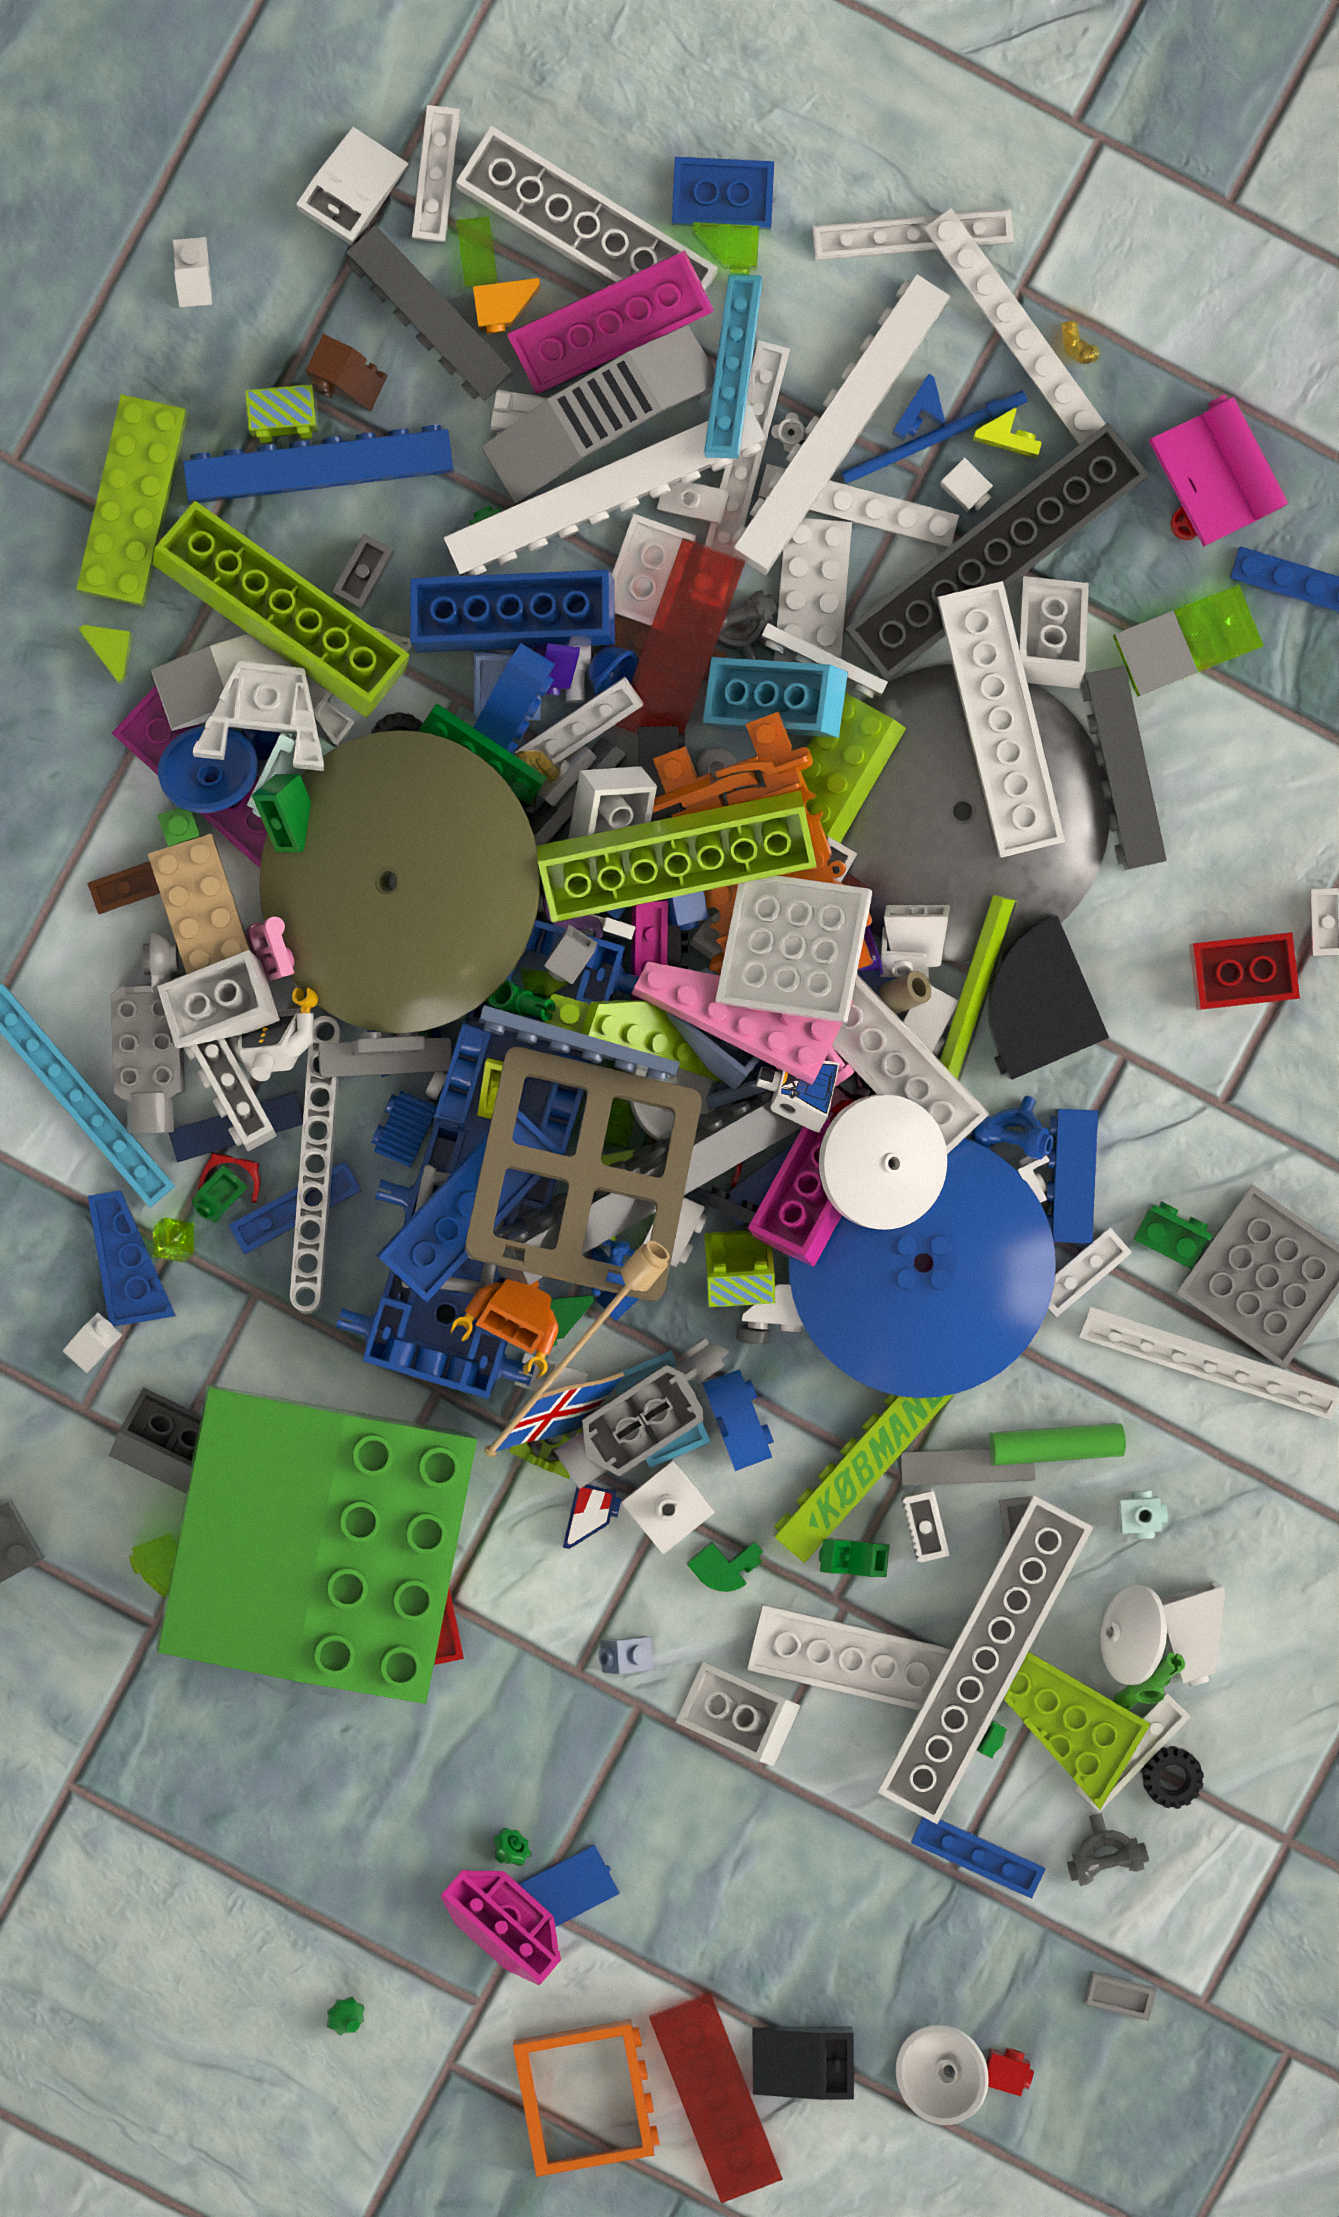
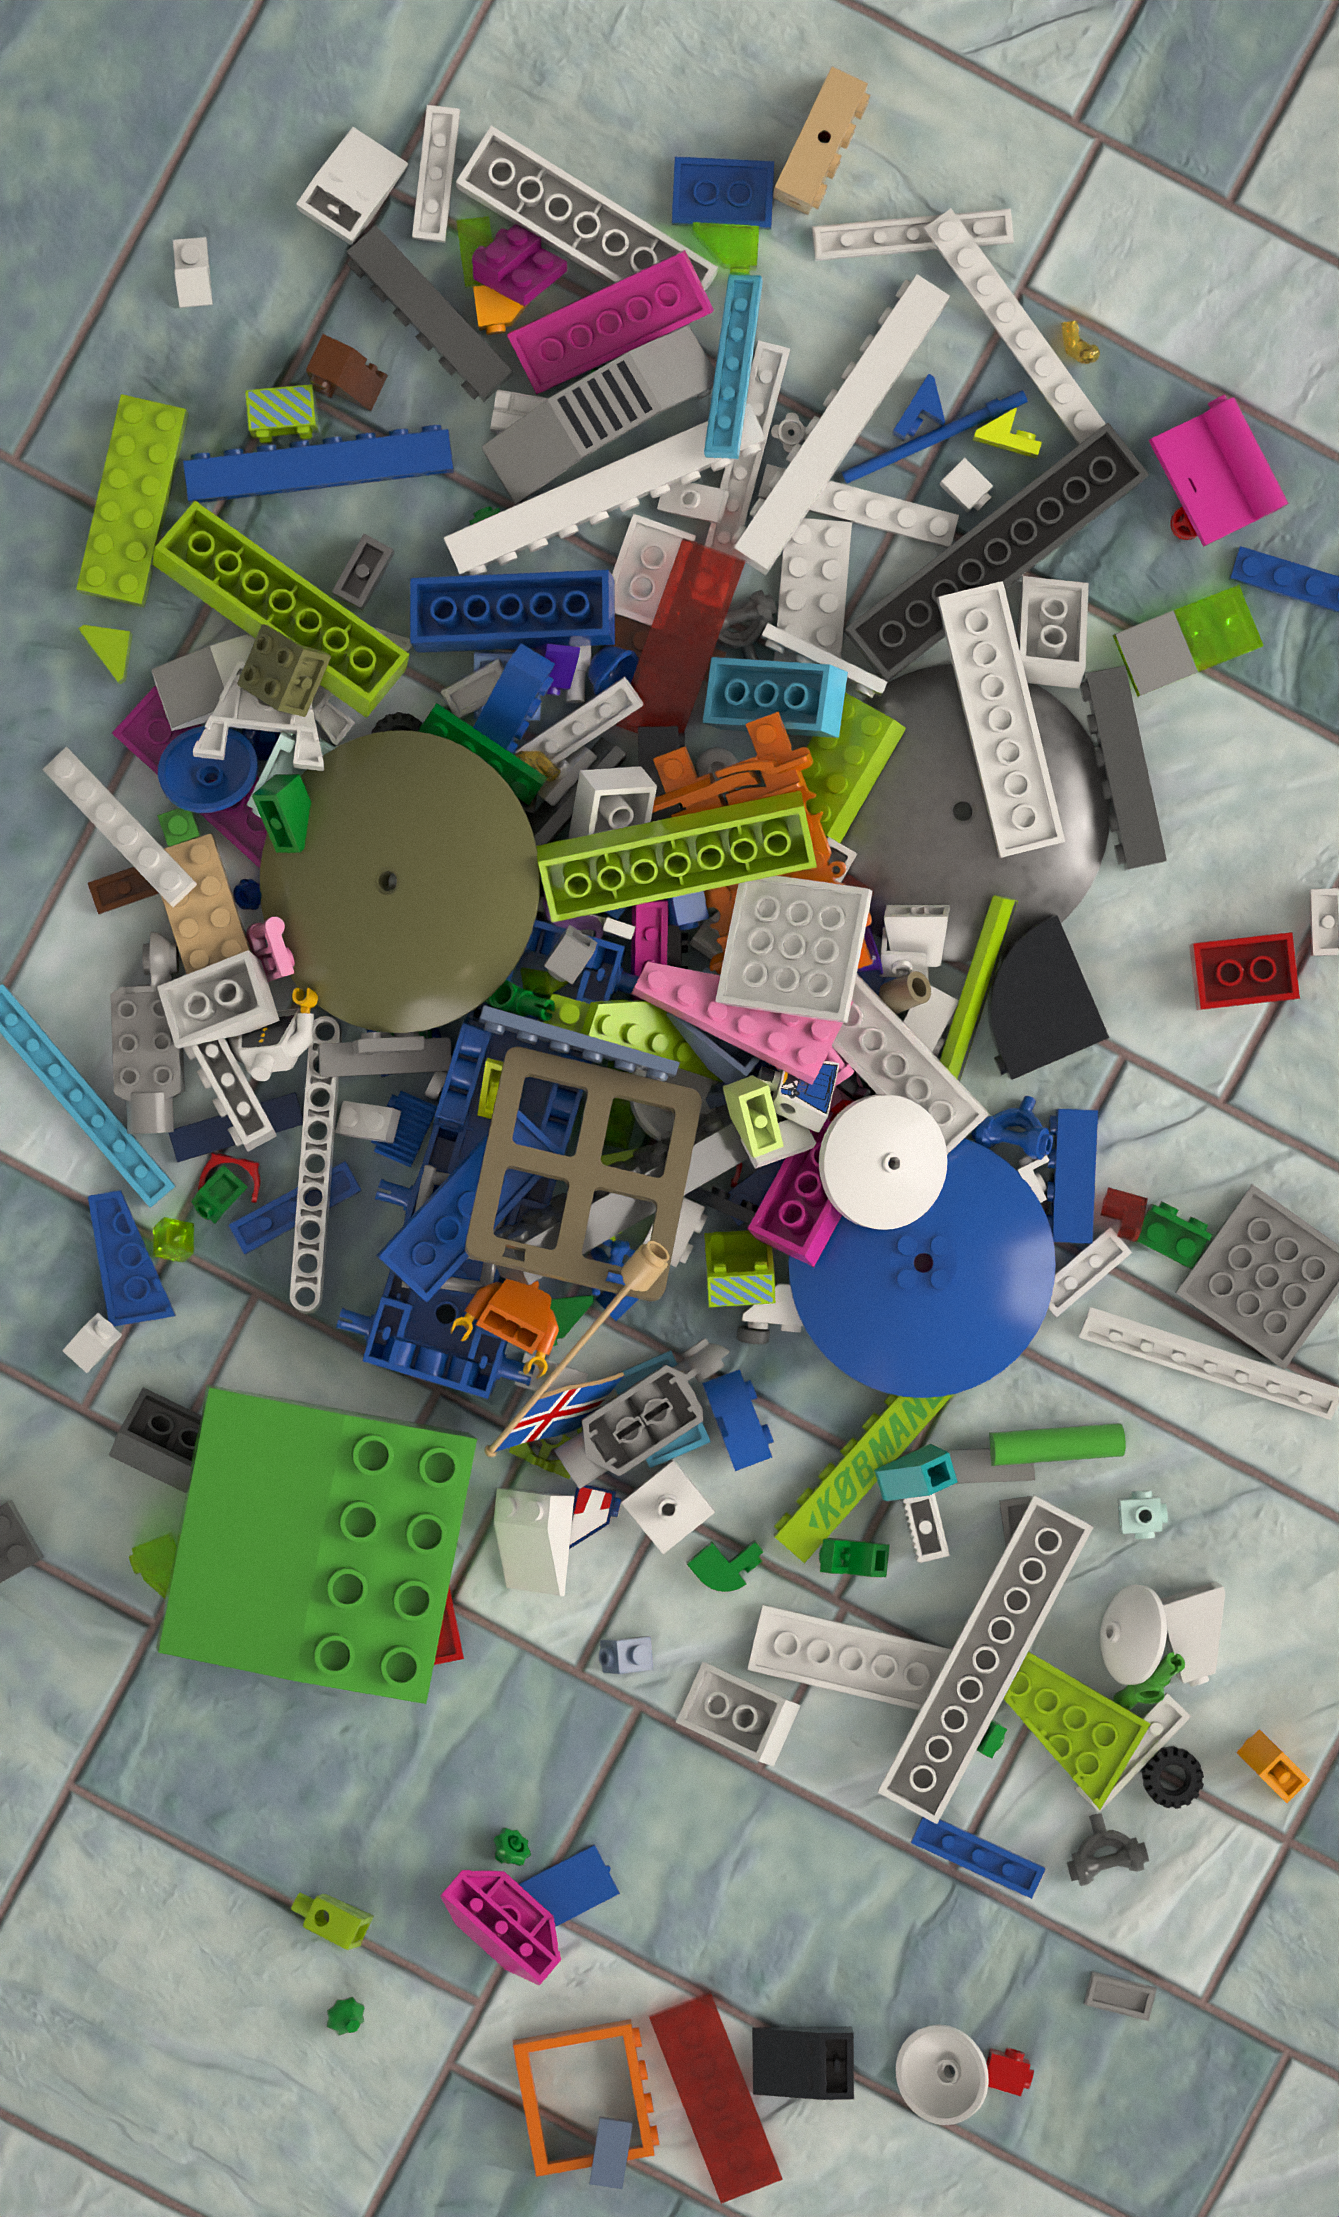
(119, 827): none -> white plate
(247, 894): none -> clear blue plate
(283, 672): none -> olive bracket
(345, 1925): none -> lime torso
(368, 1122): none -> white plate
(472, 690): none -> white tile
(517, 265): none -> magenta plate
(533, 1538): none -> white slope
(611, 2152): none -> sand blue tile
(753, 1115): none -> yellowish green slope
(795, 1140): none -> white tile
(830, 122): none -> tan brick
(916, 1474): none -> teal slope
(1127, 1209): none -> clear red piece
(1273, 1766): none -> light orange slope

